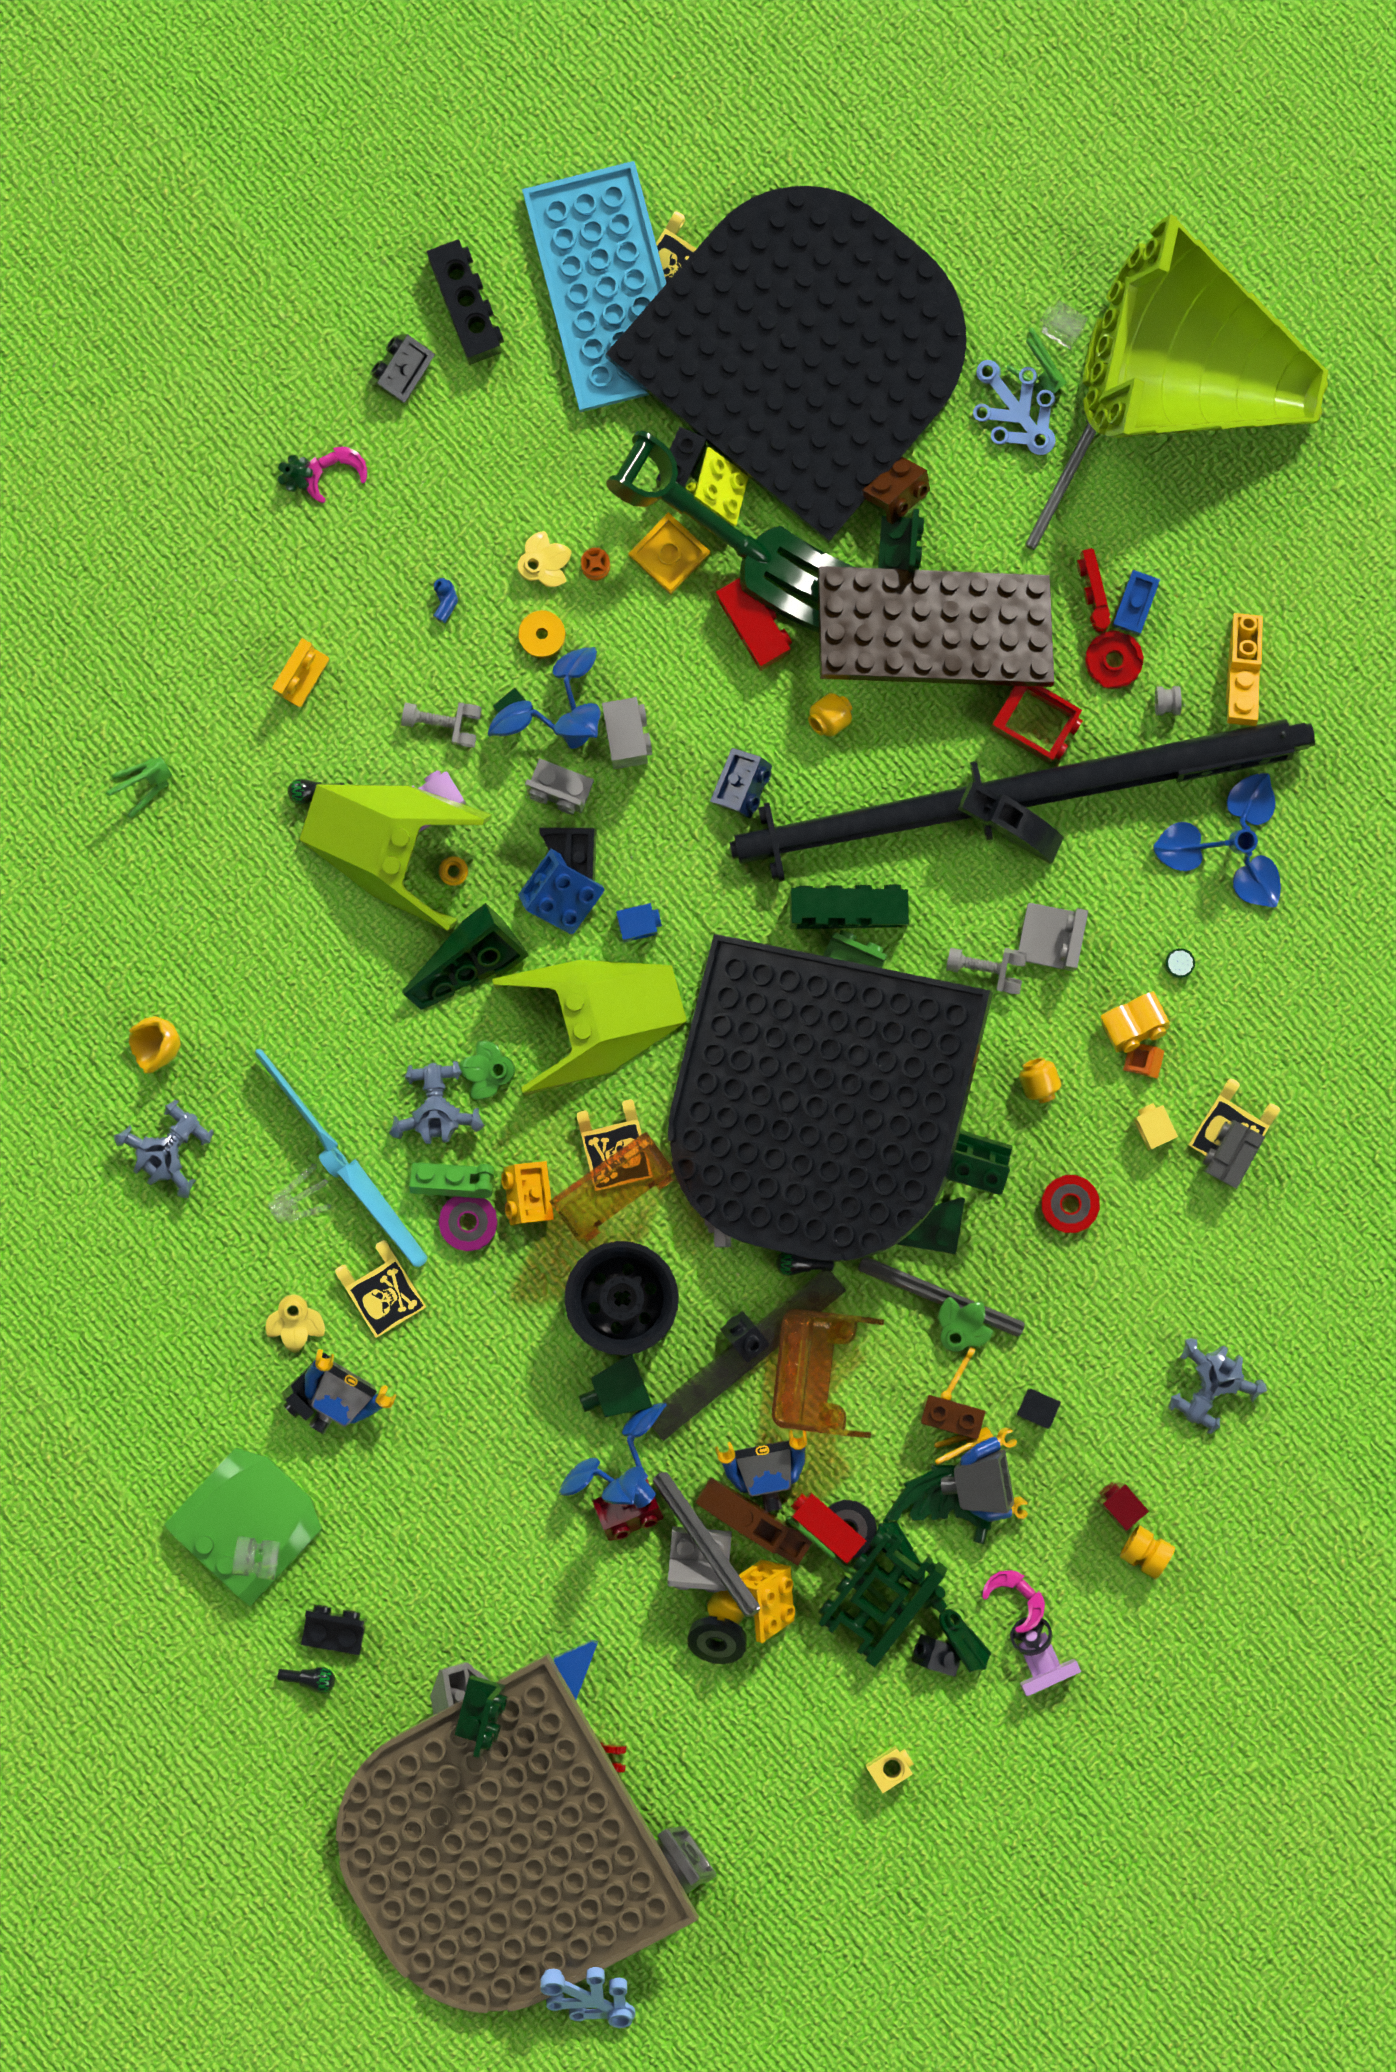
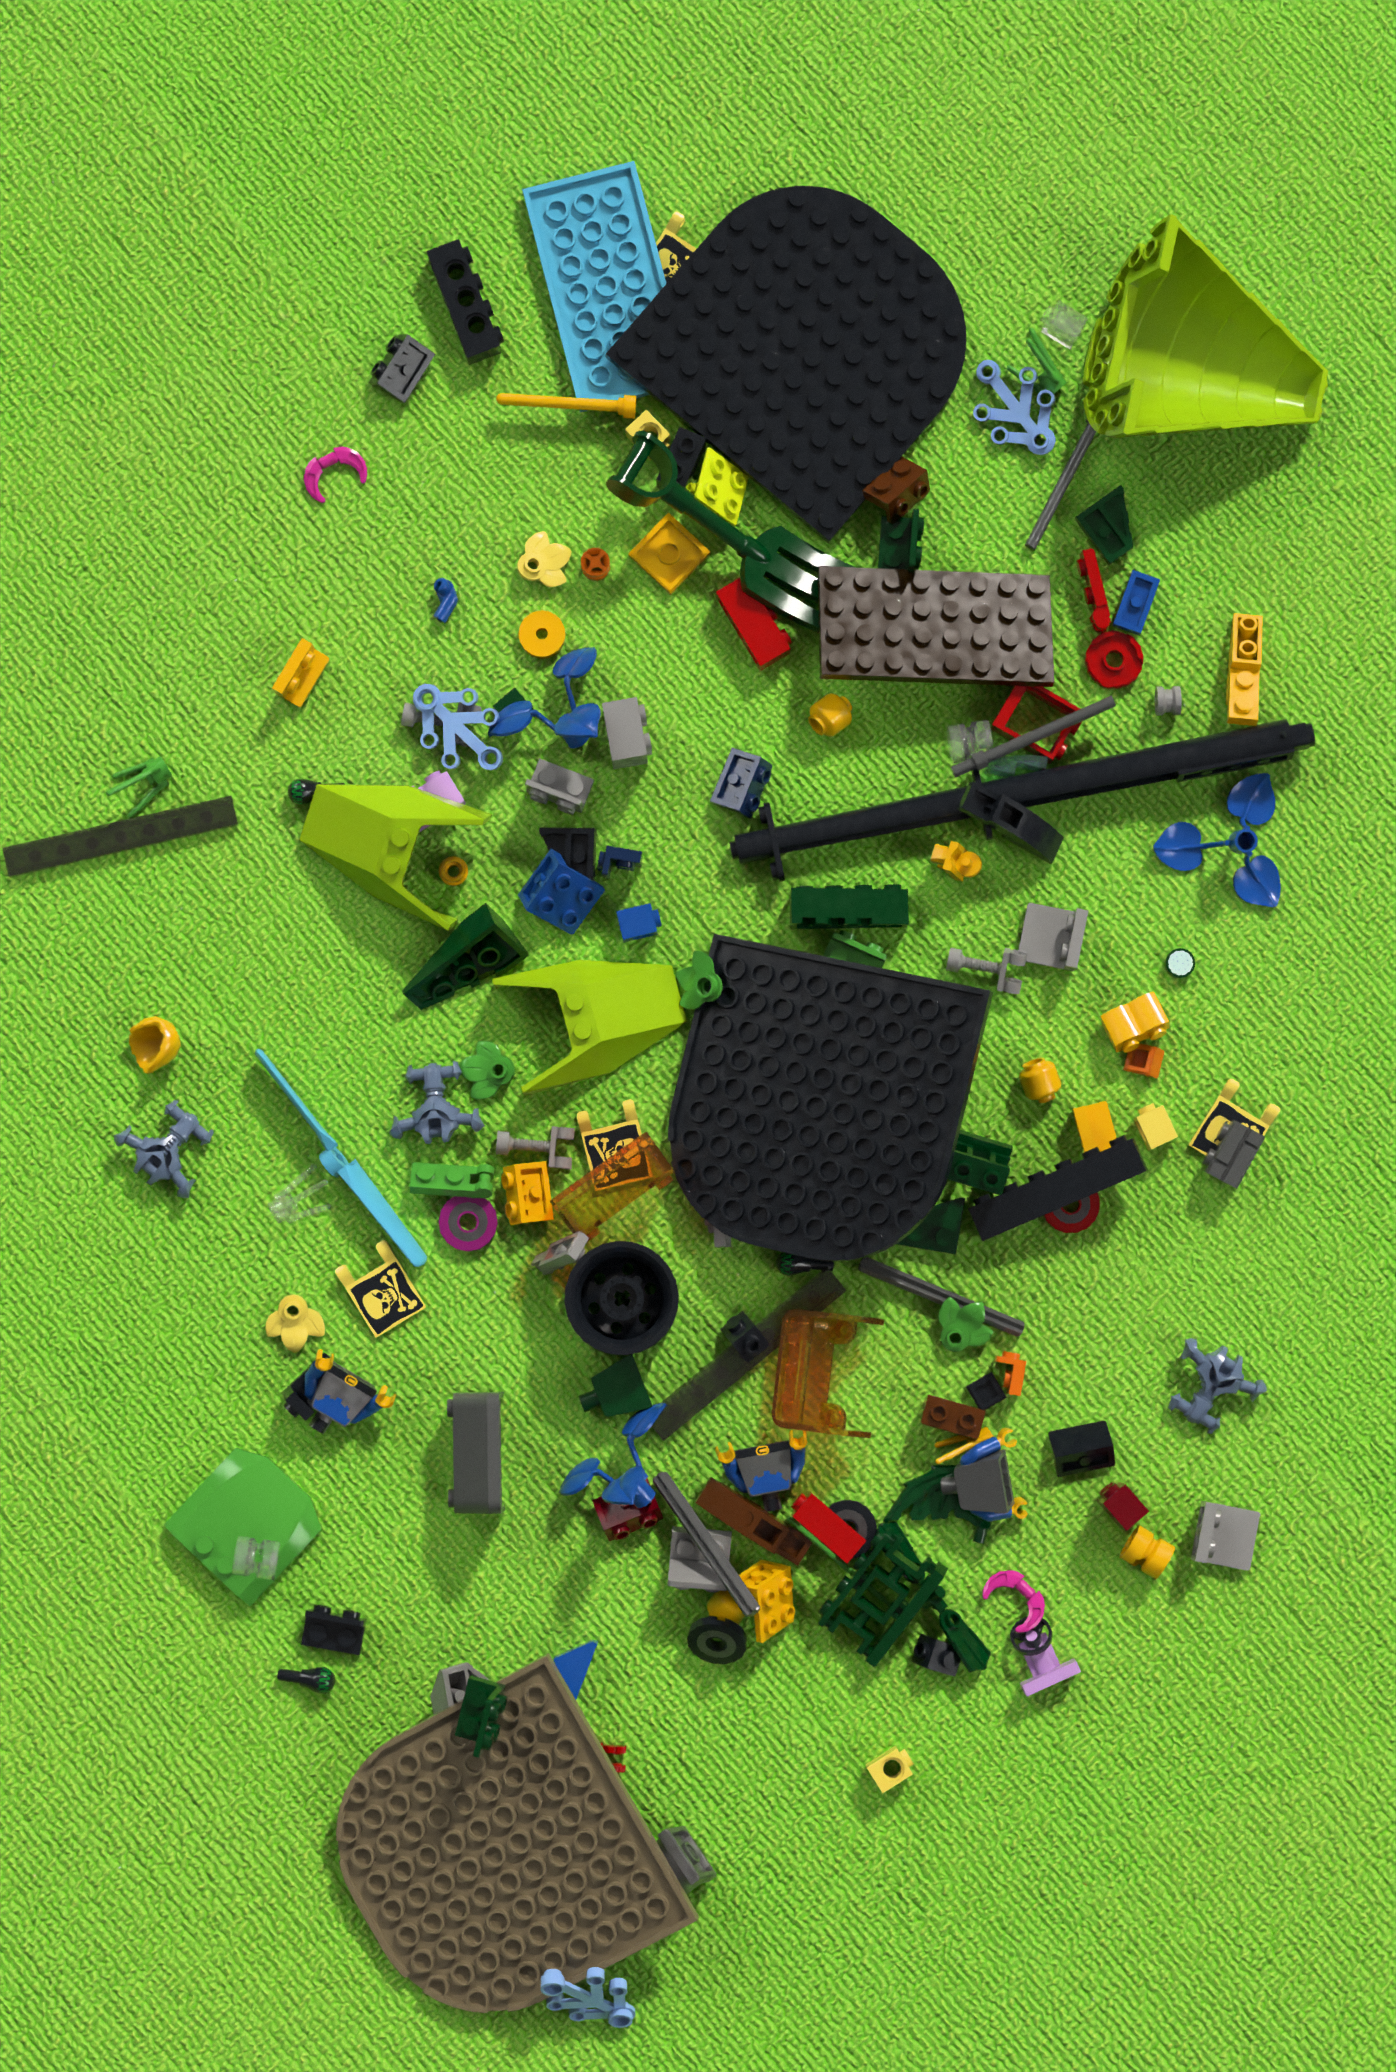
(120, 836): none -> clear smoke tile
(295, 473): dark green plant -> none
(454, 723): none -> light blue plant
(476, 1452): none -> dark grey windscreen
(506, 1143): none -> light grey bar
(561, 1253): none -> light grey hinge
(624, 406): none -> yellow piece
(624, 859): none -> dark blue bracket
(647, 423): none -> light yellow brick
(696, 981): none -> bright green plate
(947, 1394): yellow hinge -> none
(956, 860): none -> yellow hips
(968, 740): none -> clear wheel
(981, 759): none -> dark grey bar
(986, 1391): none -> black tile
(1007, 765): none -> clear light blue slope
(1012, 1378): none -> orange bracket
(1038, 1408): black panel -> none
(1057, 1189): none -> black brick
(1082, 1448): none -> black panel
(1094, 1126): none -> yellow panel
(1108, 526): none -> dark green wing
(1225, 1535): none -> light grey bracket

